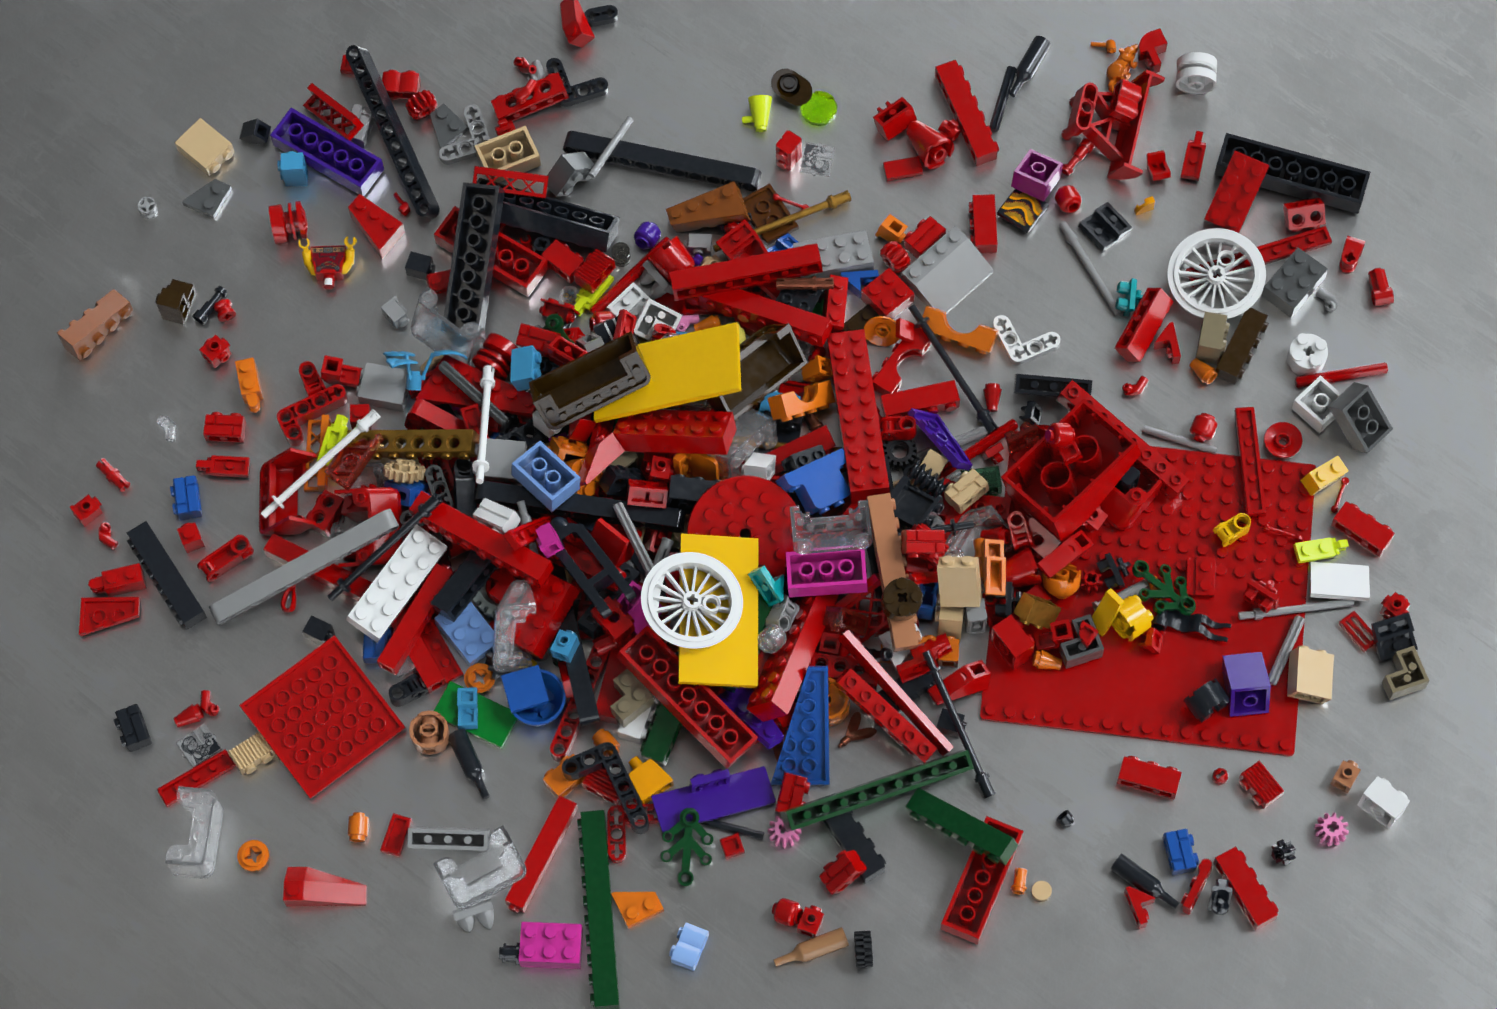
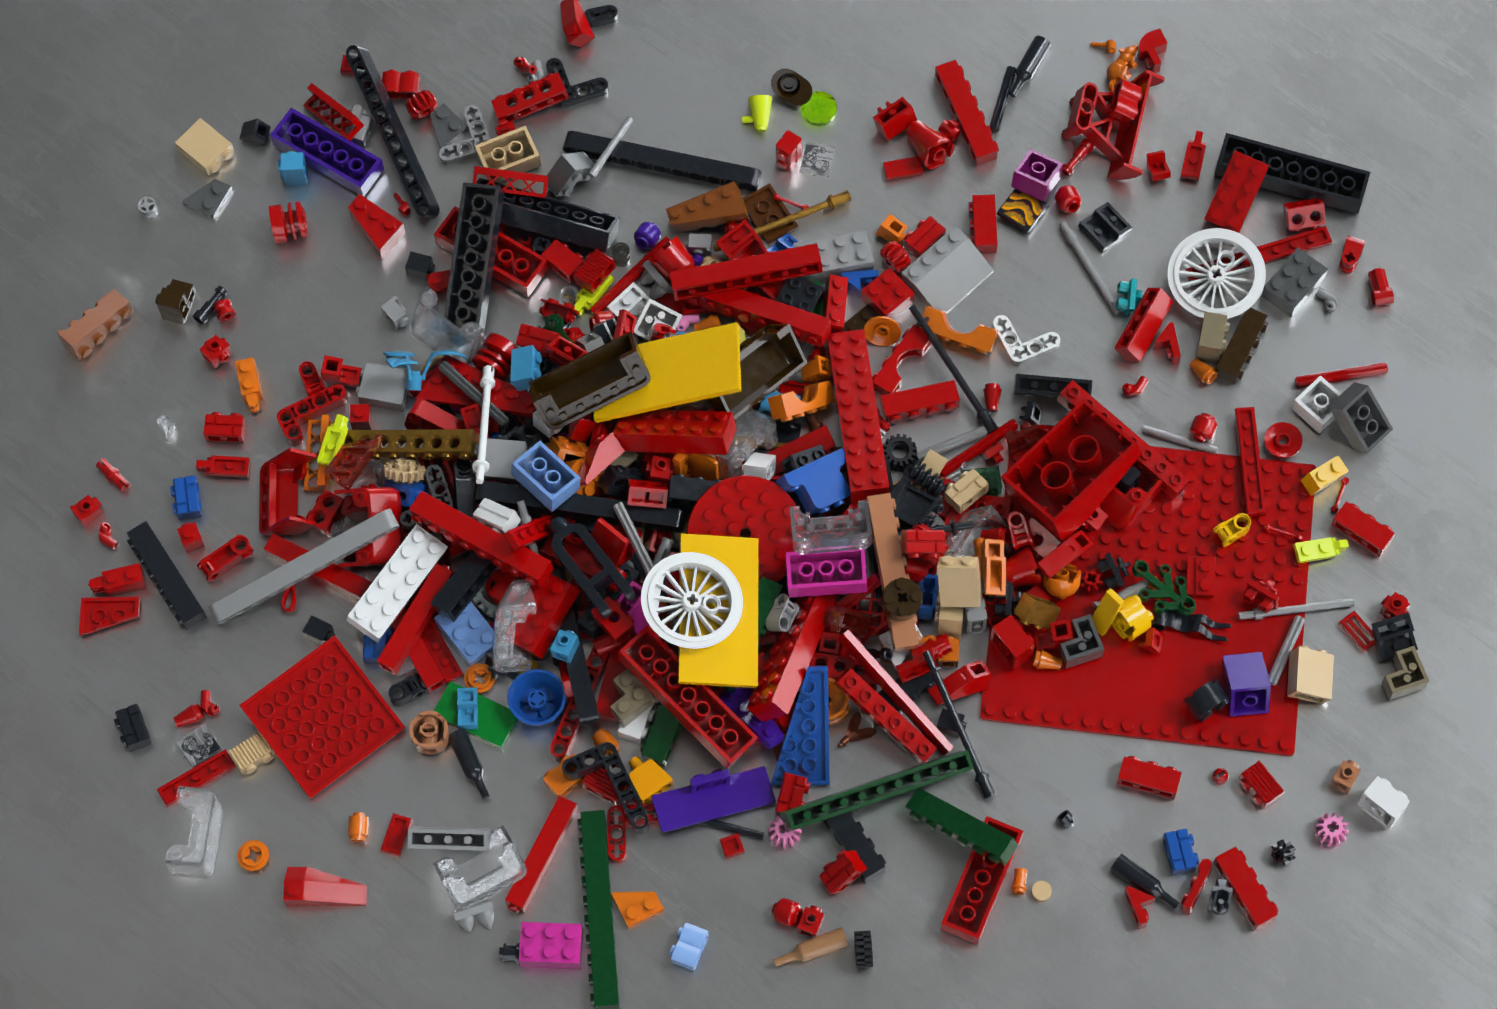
(329, 262): torso -> none
(361, 426): white bar -> none
(424, 510): black bar -> none
(525, 92): red arm -> none
(525, 689): blue tile -> none
(548, 540): dark pink brick -> none
(687, 842): dark green plant -> none
(770, 588): teal slope -> none
(772, 639): clear head -> none
(805, 283): copper pin -> none
(897, 428): red piece -> none
(904, 330): red tile -> none
(924, 577): red axle -> none
(940, 435): dark purple wing -> none
(1060, 434): red head -> none
(1070, 453): red tile -> none
(1087, 633): red tile -> none
(1145, 207): light orange tile -> none
(1196, 73): white wheel -> none
(1307, 345): white brick -> none
(1339, 581): white tile -> none

